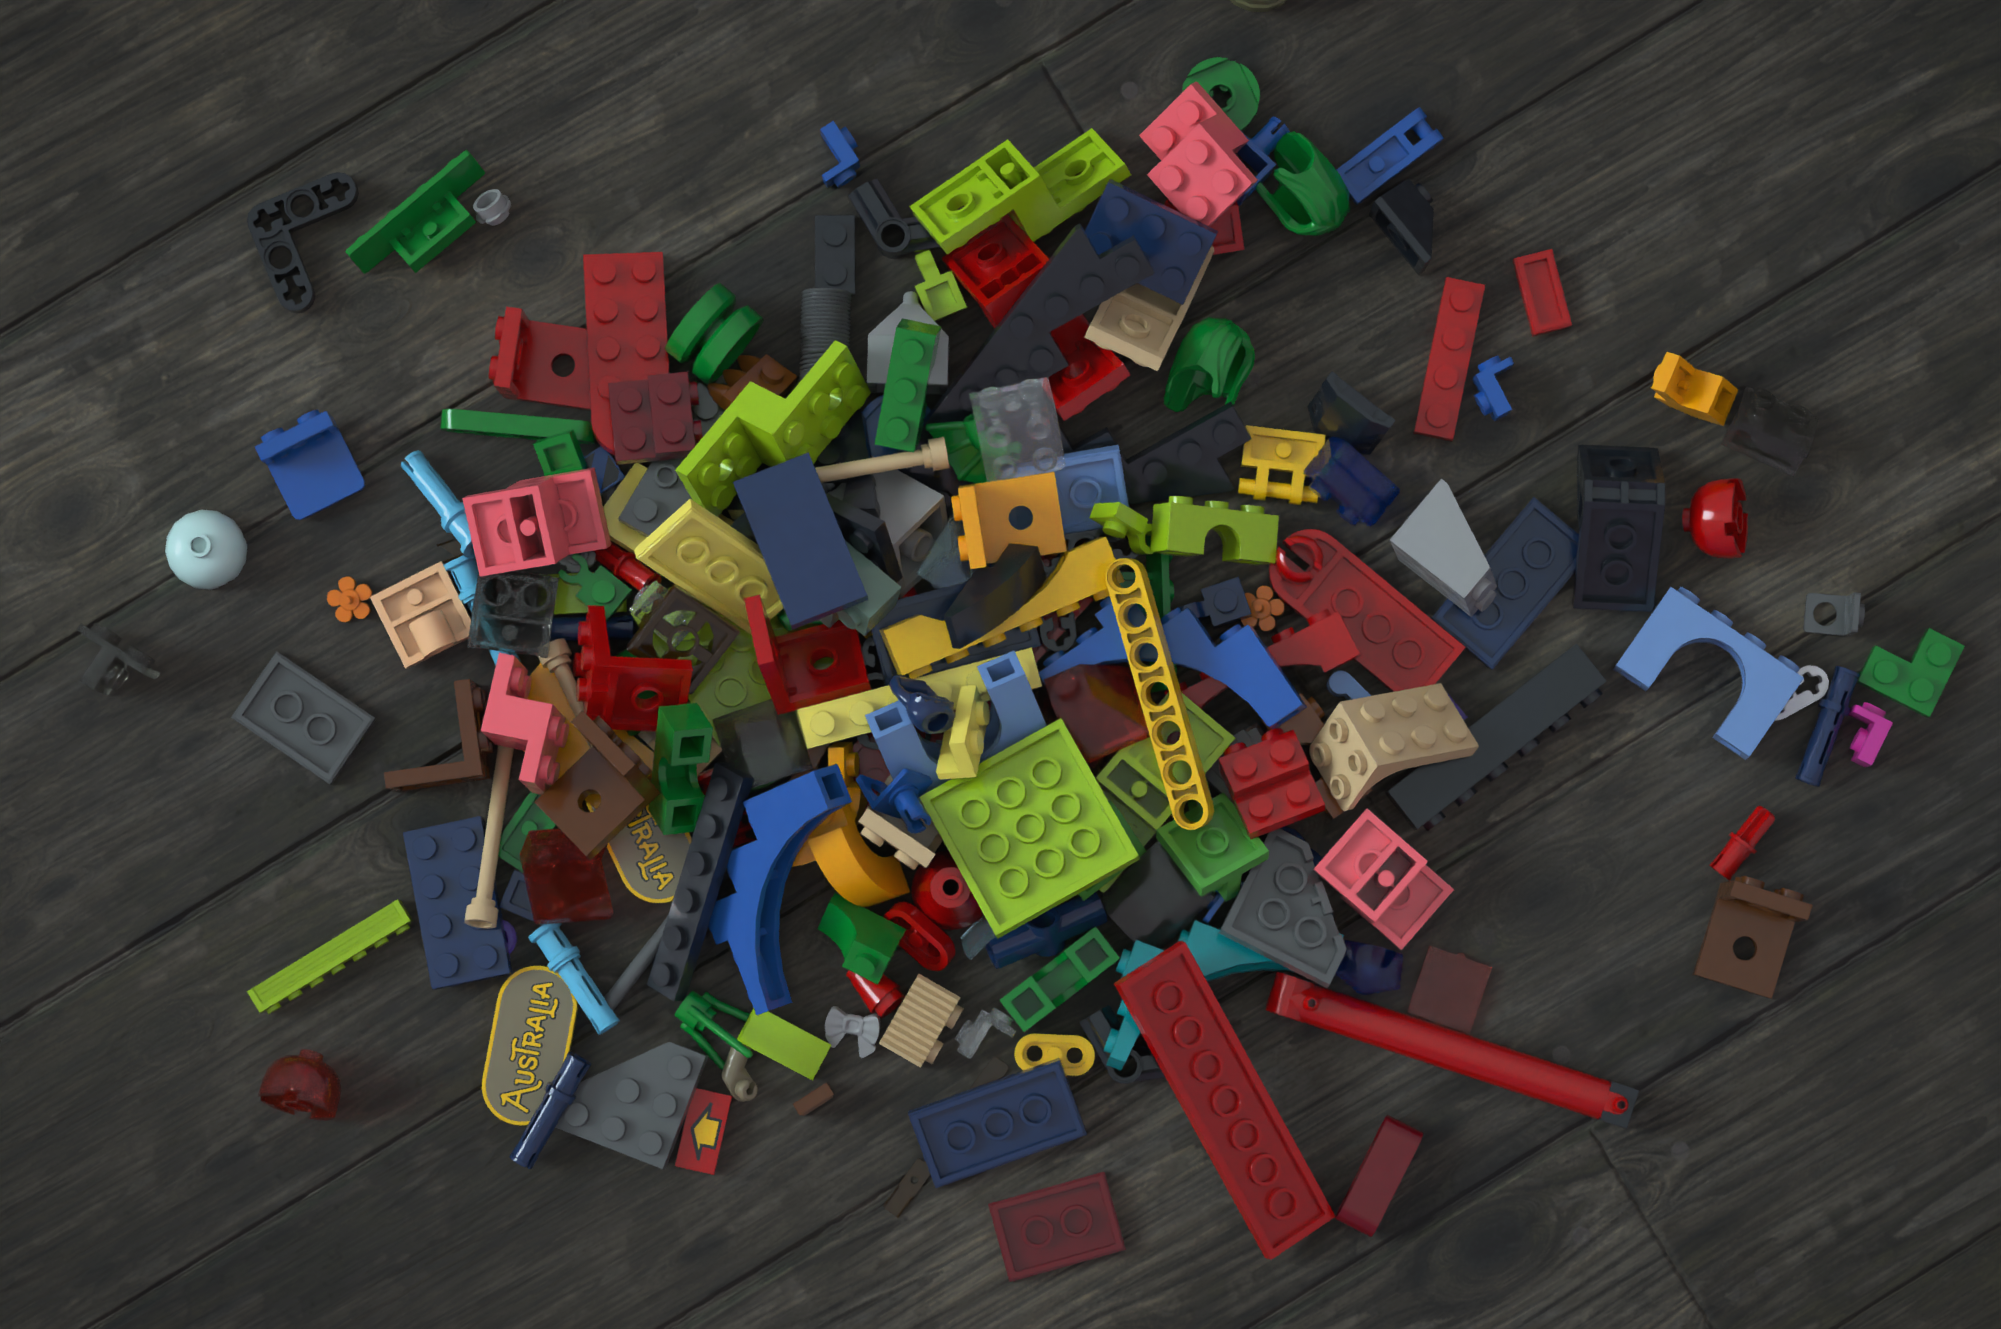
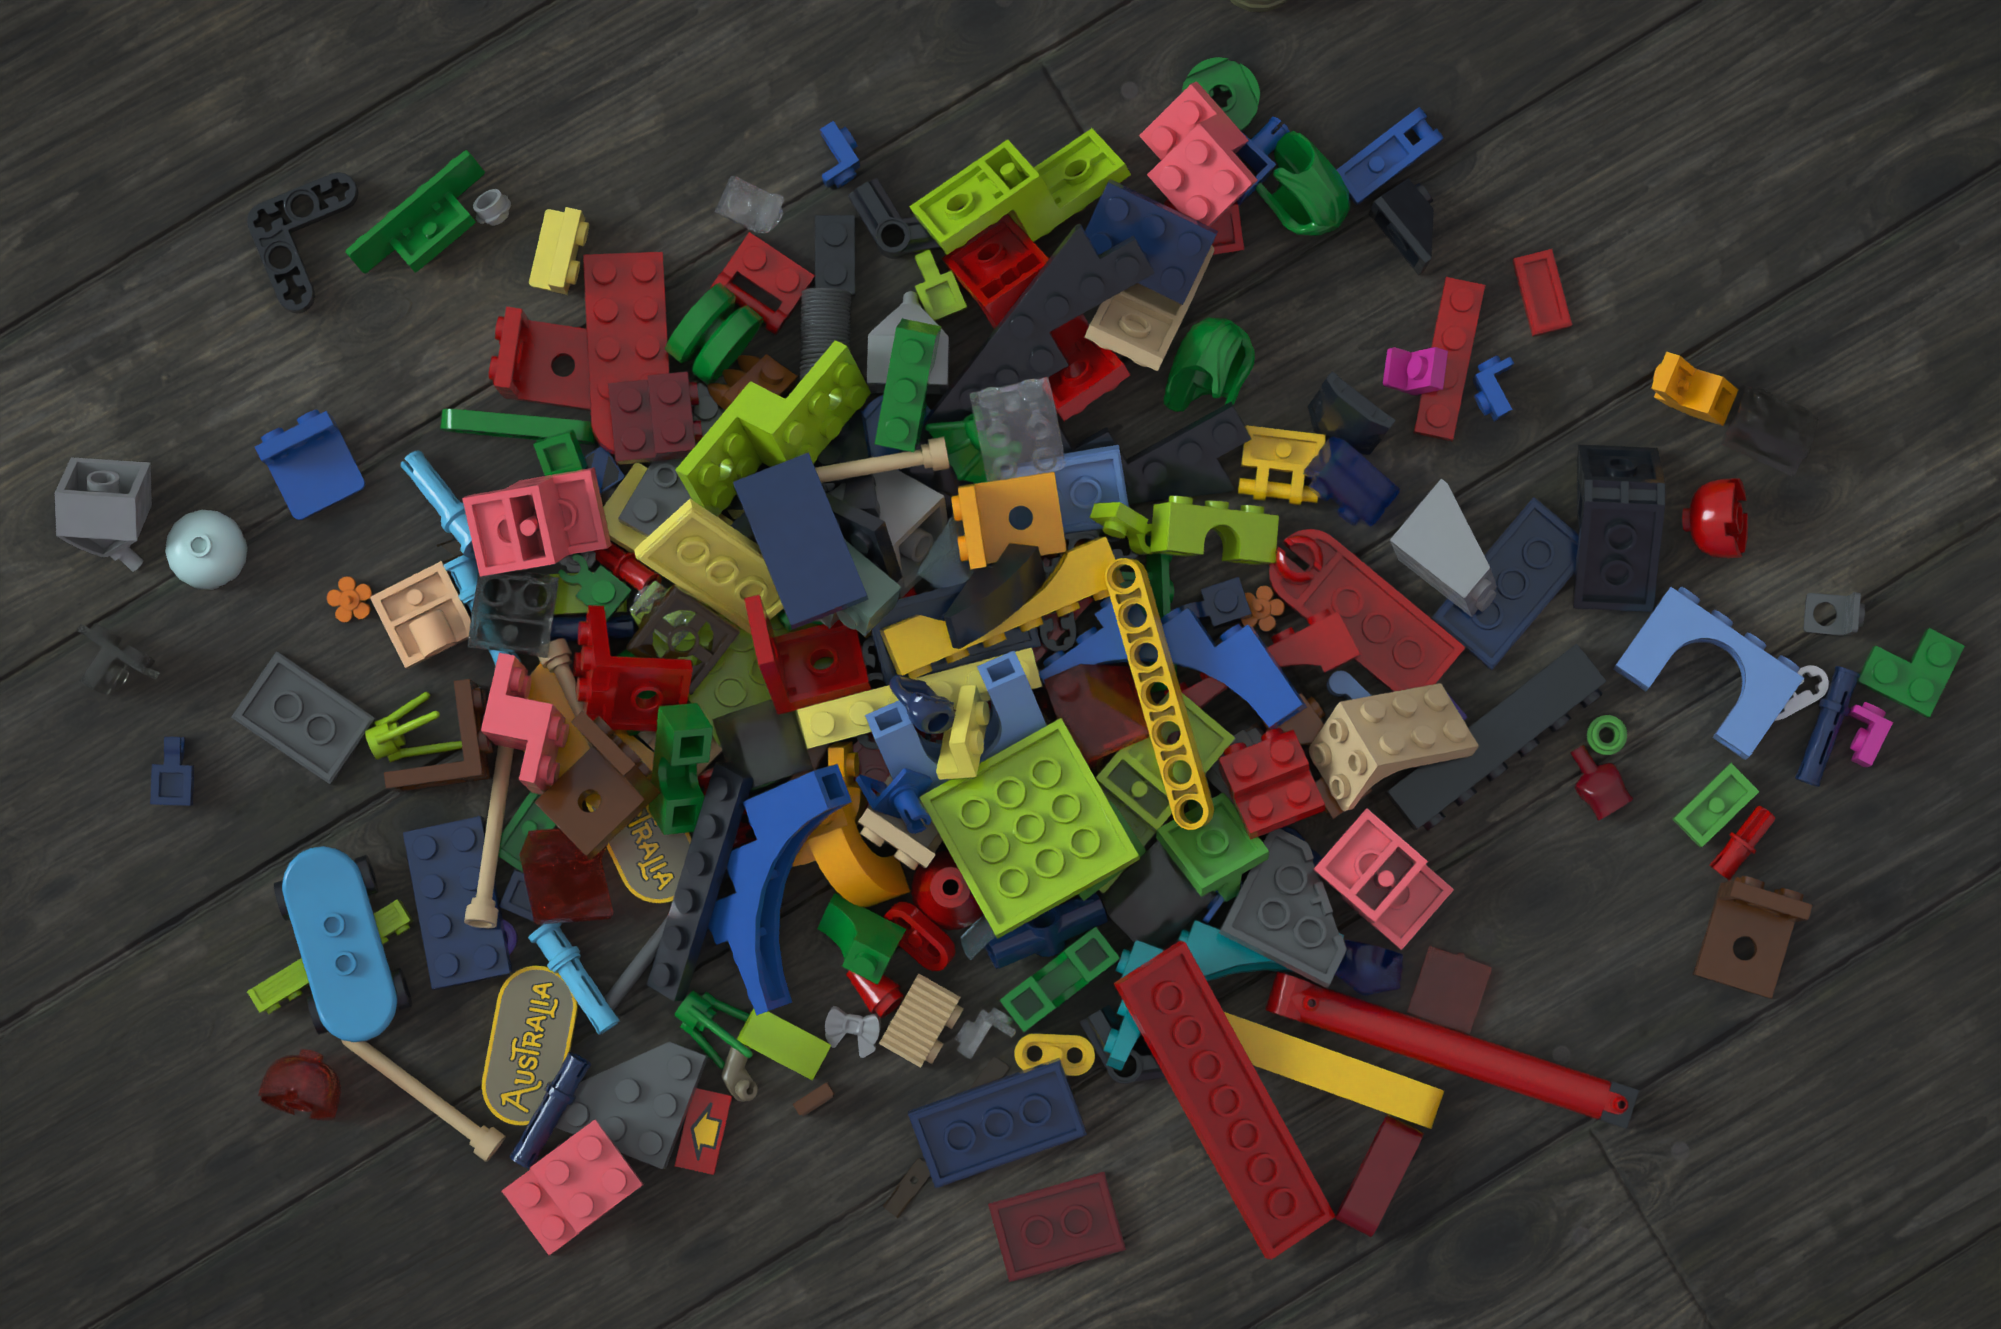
(104, 506): none -> light grey piece
(172, 781): none -> dark blue plate
(341, 944): none -> dark azure piece
(389, 736): none -> lime plant
(483, 1139): none -> tan piece
(557, 250): none -> light yellow bracket
(572, 1187): none -> coral bracket
(750, 206): none -> clear bracket
(769, 272): none -> red plate
(1337, 1073): none -> yellow beam
(1415, 371): none -> dark pink bracket
(1600, 784): none -> dark red piece
(1619, 735): none -> bright green plate
(1715, 805): none -> bright green plate

